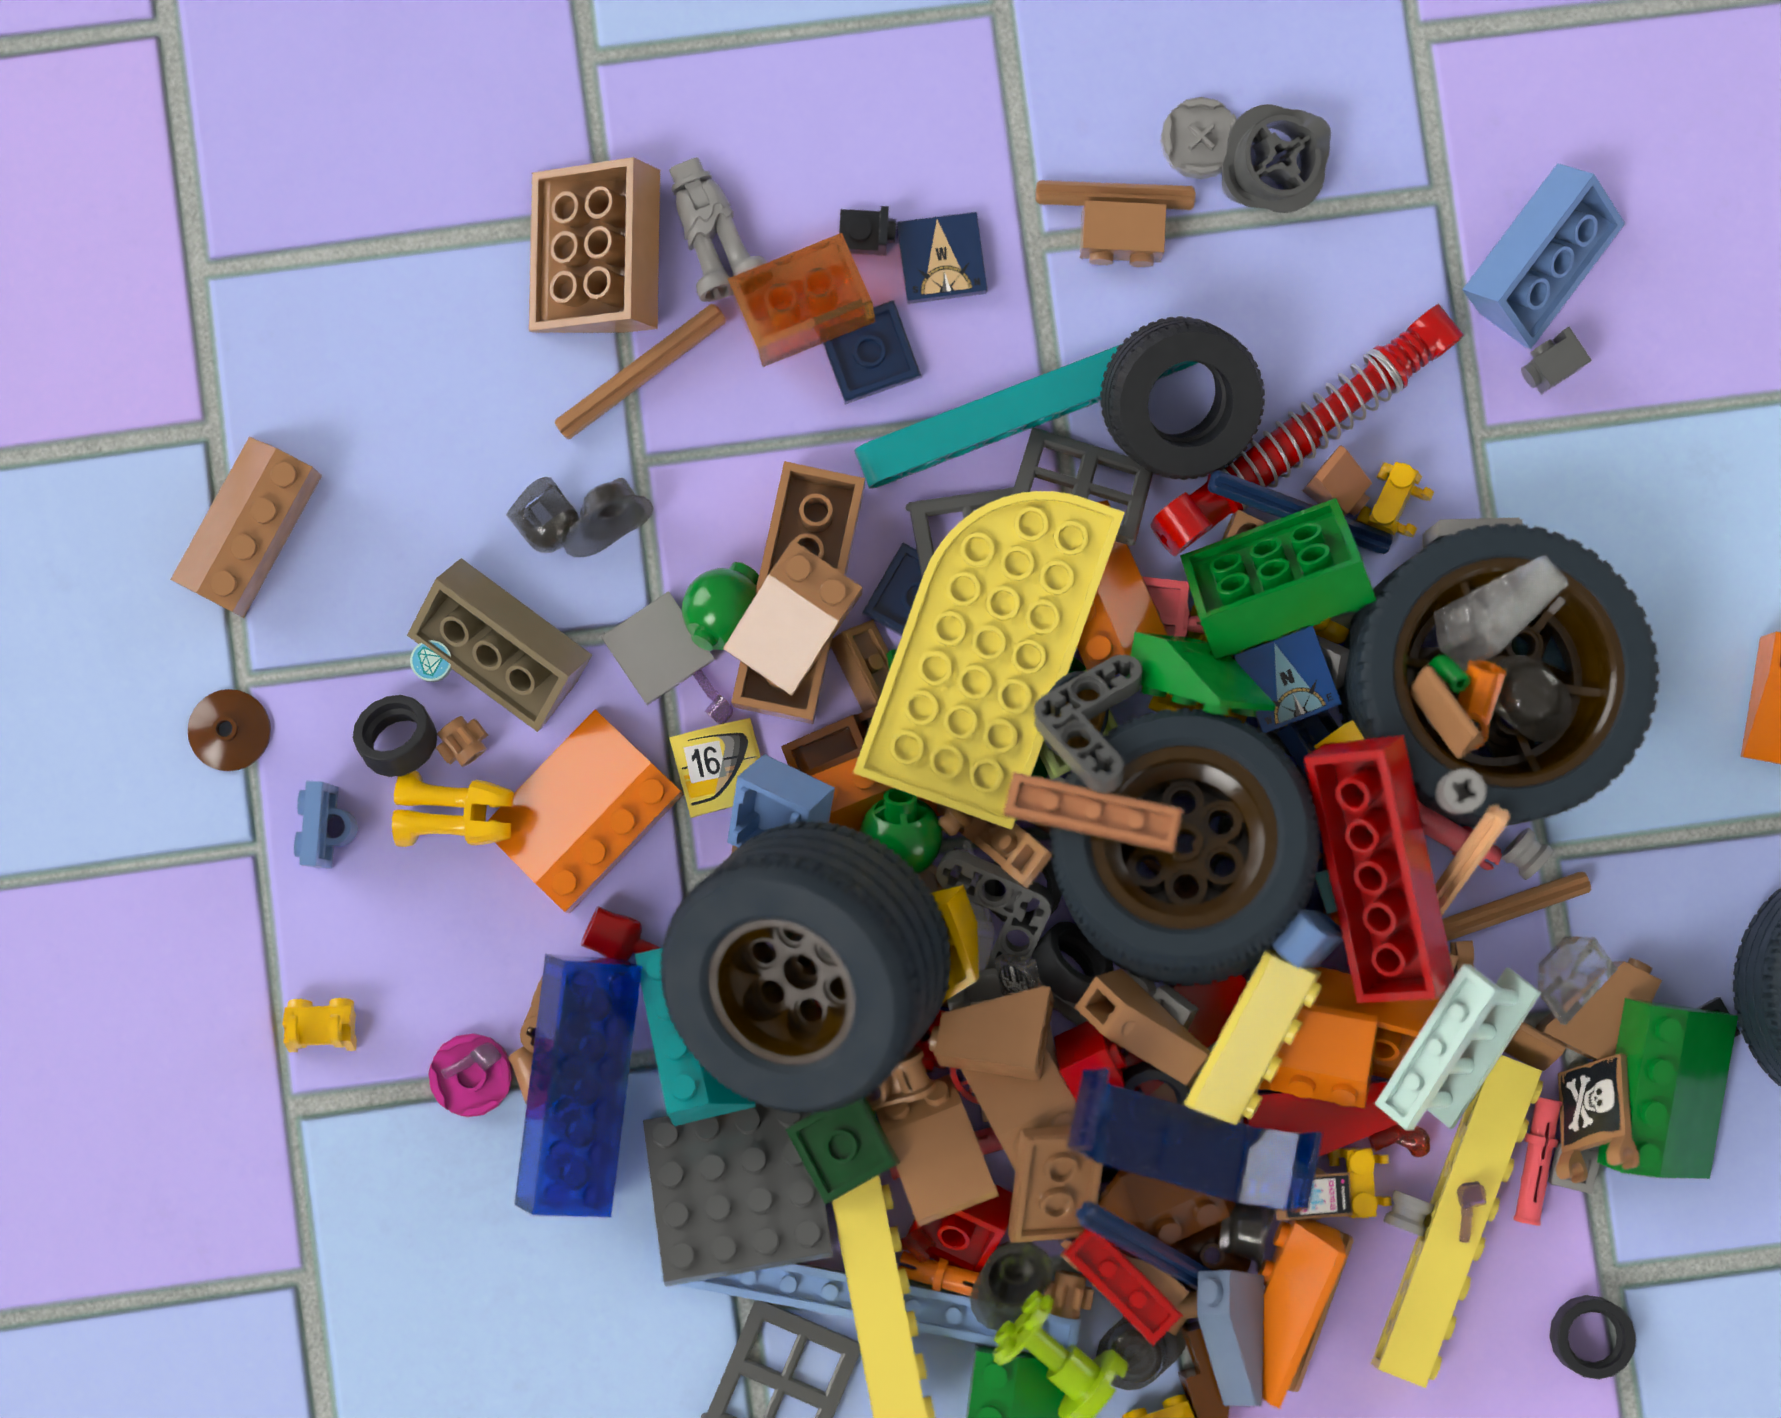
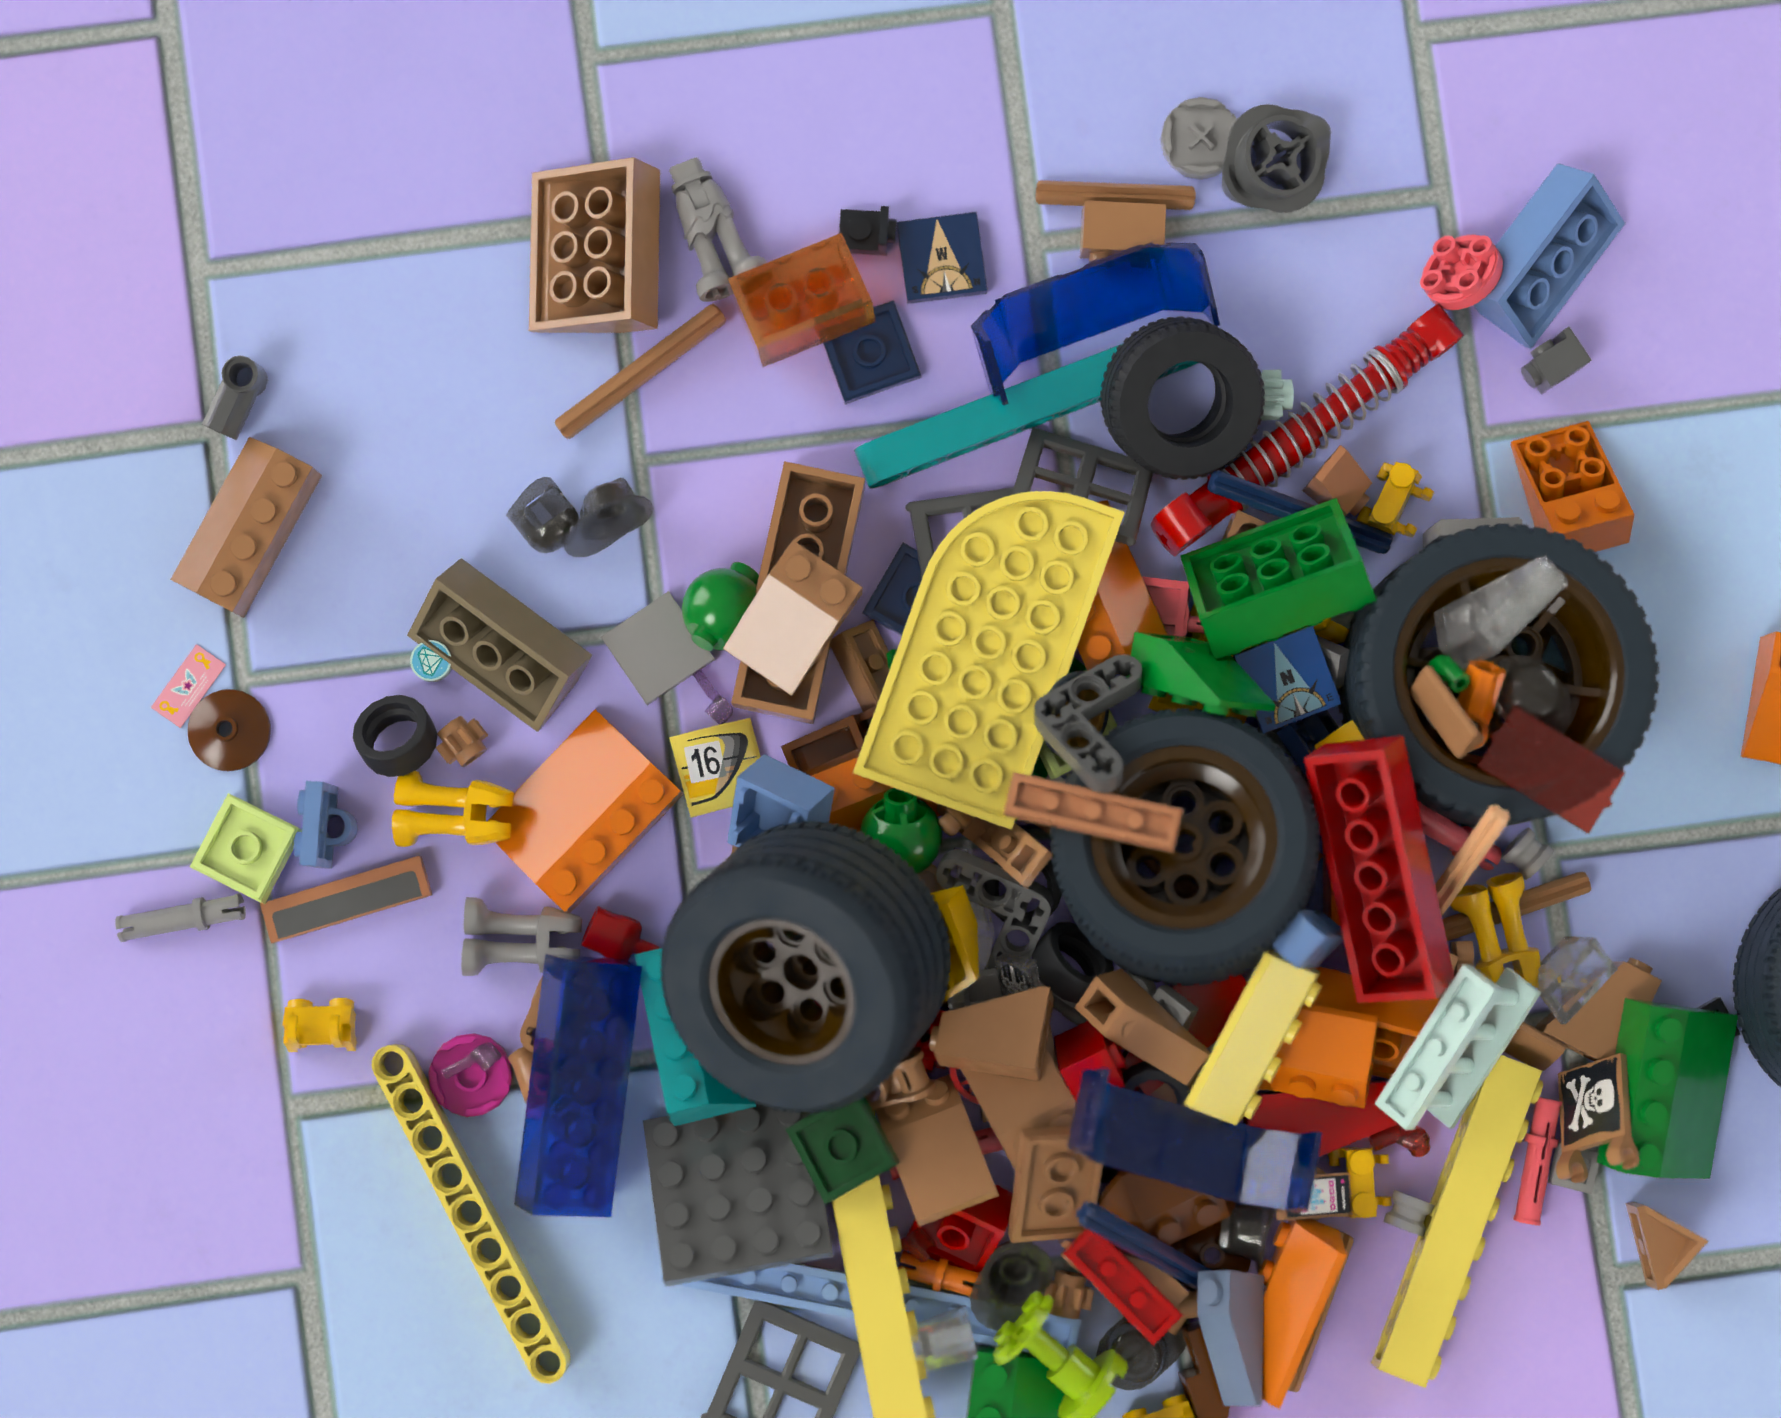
(188, 686): none -> bright pink sticker
(197, 914): none -> light grey pin
(233, 402): none -> dark grey piece
(245, 848): none -> yellowish green plate
(346, 899): none -> tile
(471, 1234): none -> light yellow beam
(481, 921): none -> light grey piece
(945, 1339): none -> clear slope
(1090, 303): none -> clear blue windscreen
(1278, 394): none -> light aqua gear
(1325, 890): teal tile -> none
(1452, 789): light grey wheel -> none
(1461, 271): none -> coral tile
(1469, 1196): hand -> none
(1475, 903): none -> yellow piece
(1551, 770): none -> clear red piece
(1573, 487): none -> orange slope
(1624, 1329): black tyre -> none
(1661, 1245): none -> medium nougat slope

